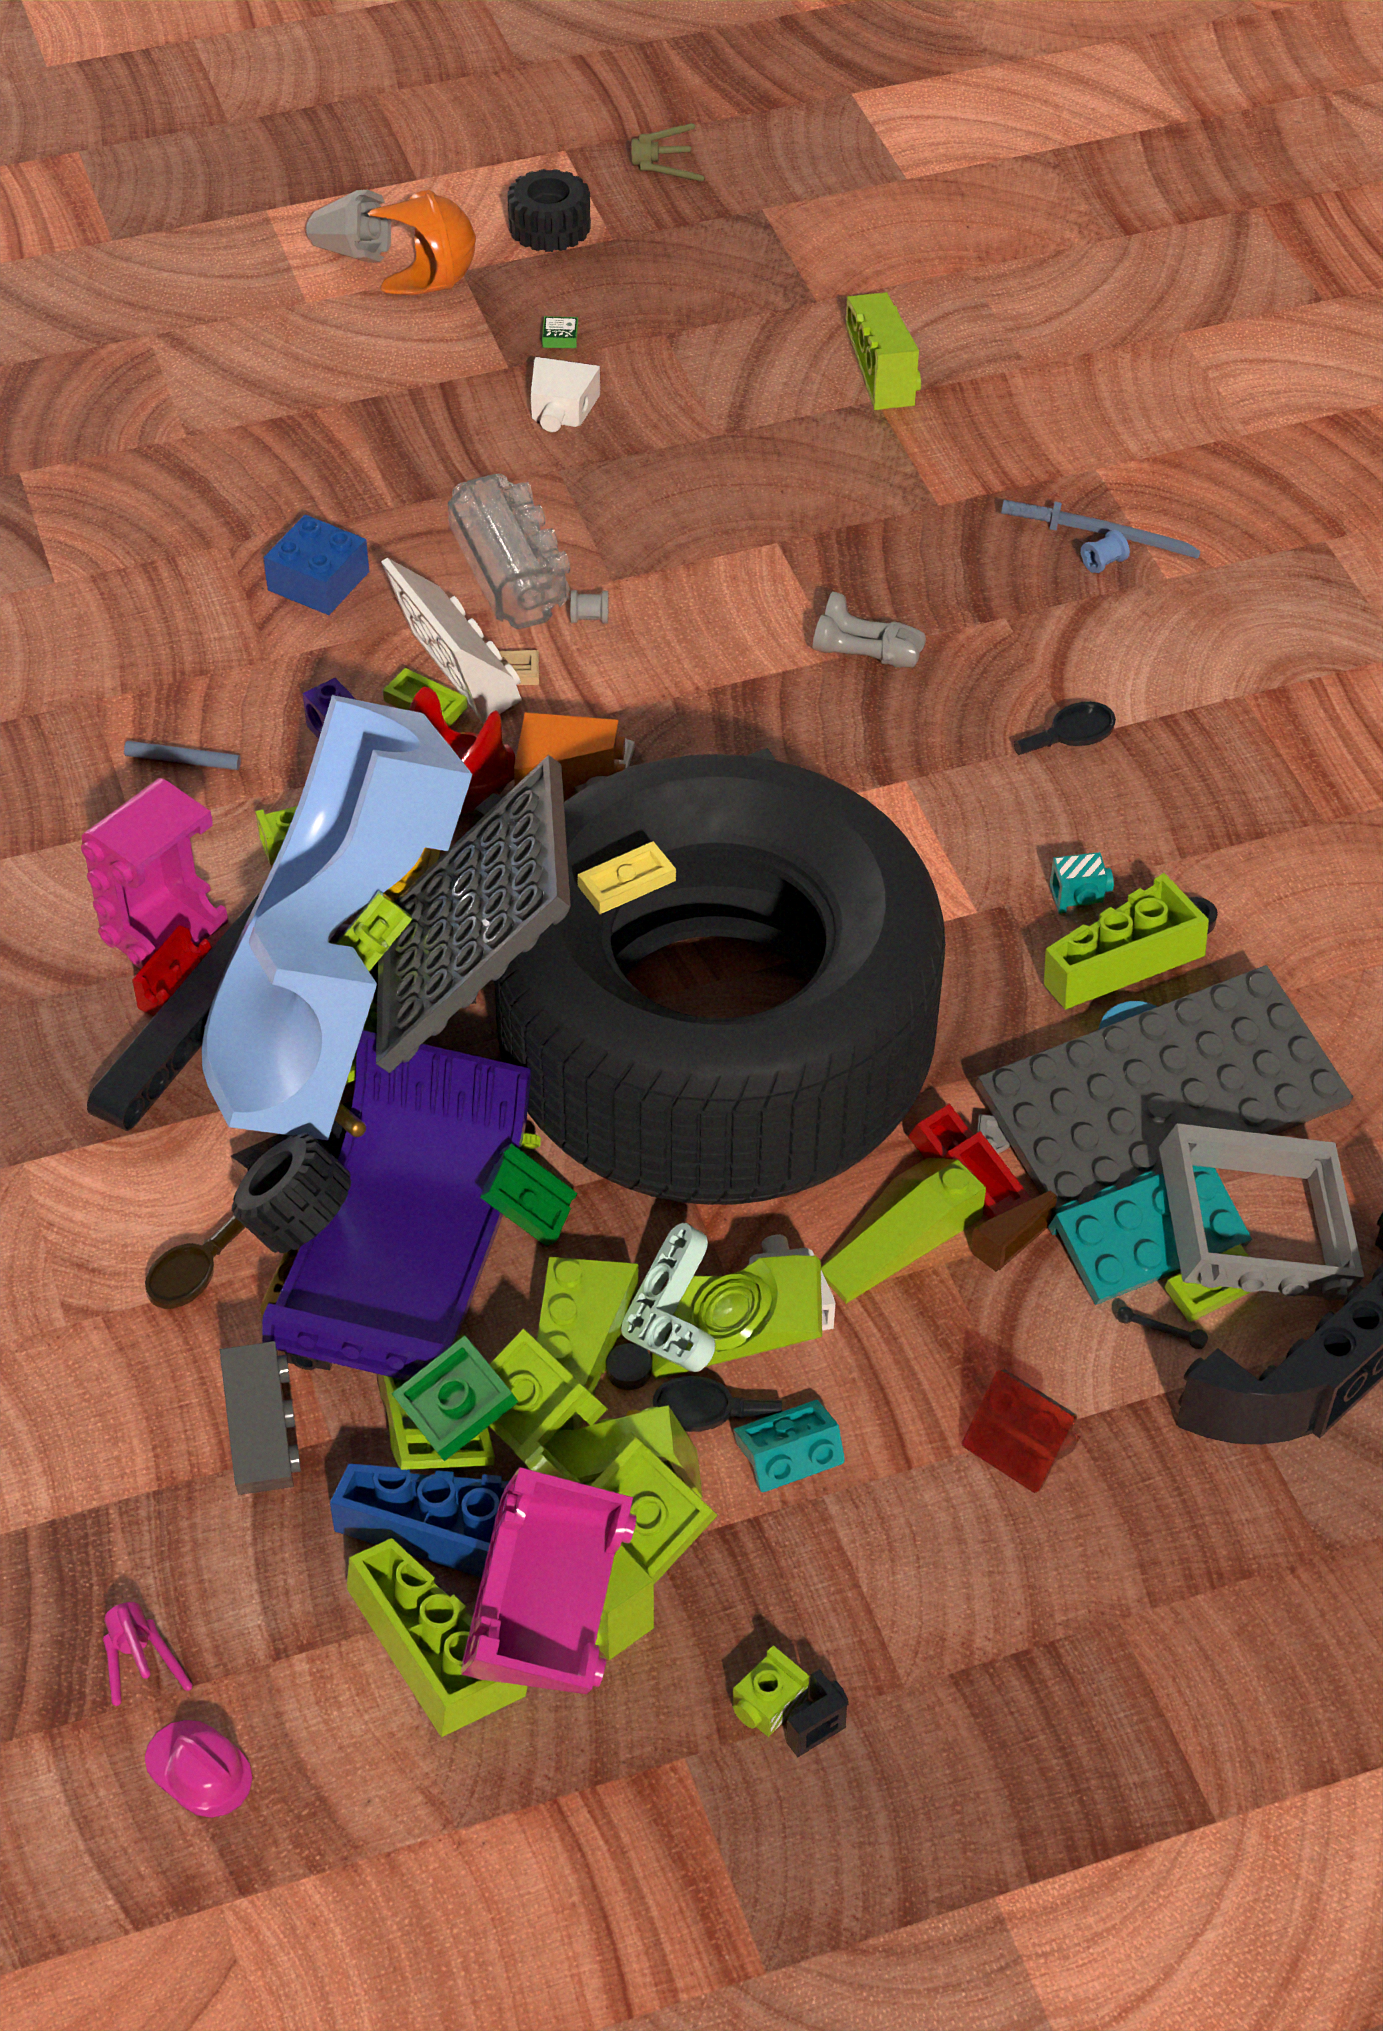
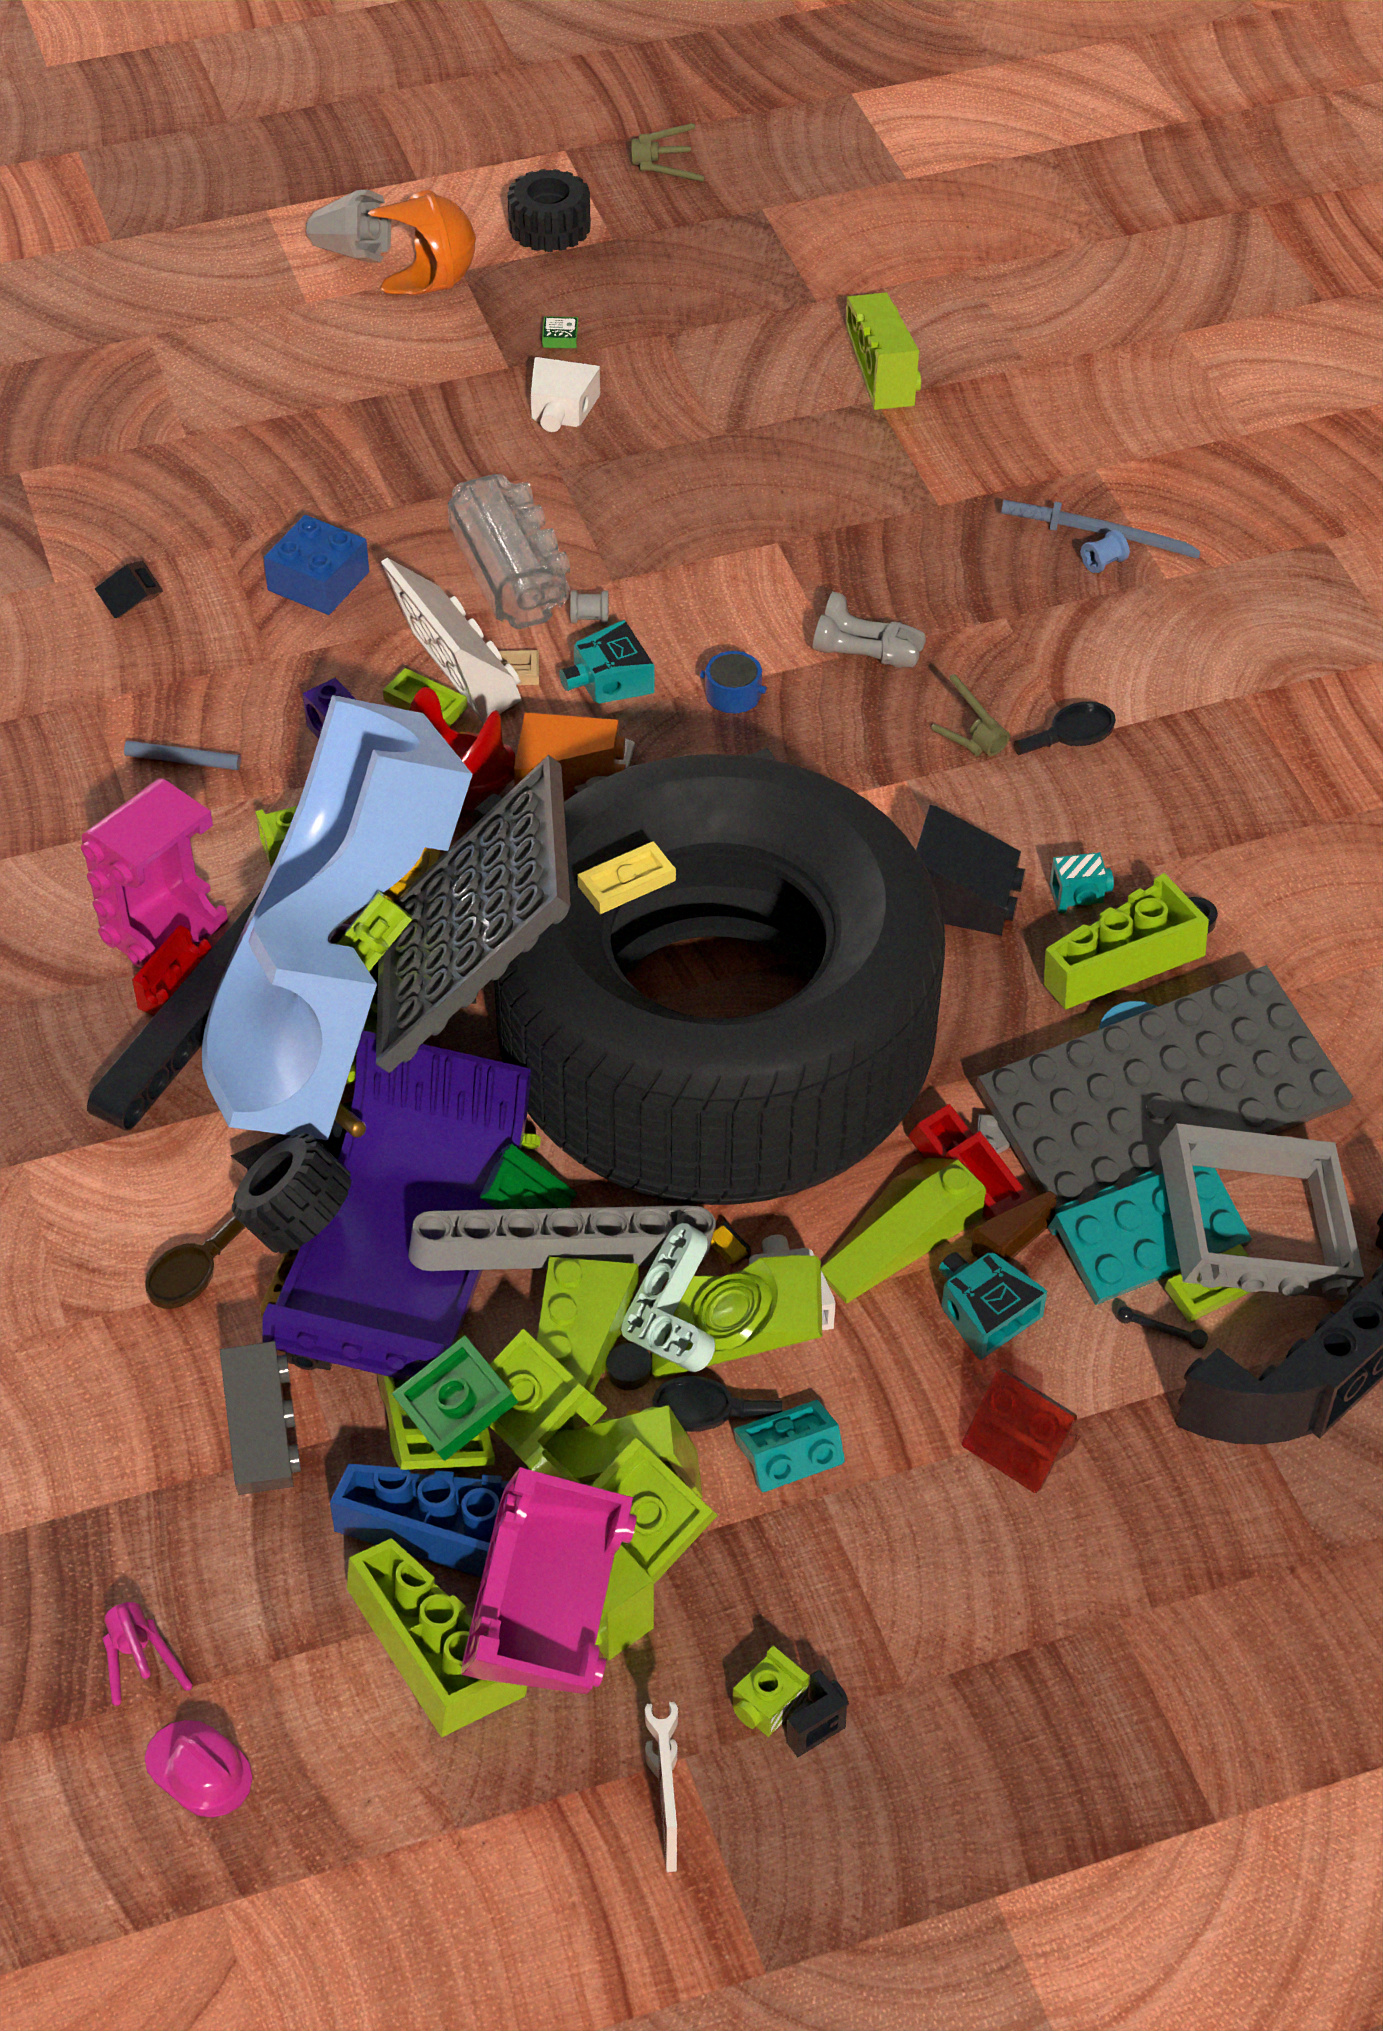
(128, 588): none -> black panel
(533, 1235): none -> light grey beam
(610, 665): none -> teal torso
(662, 1767): none -> white flag
(729, 1244): none -> yellow piece
(733, 682): none -> piece
(970, 872): none -> black slope
(985, 732): none -> olive plant
(989, 1301): none -> teal torso

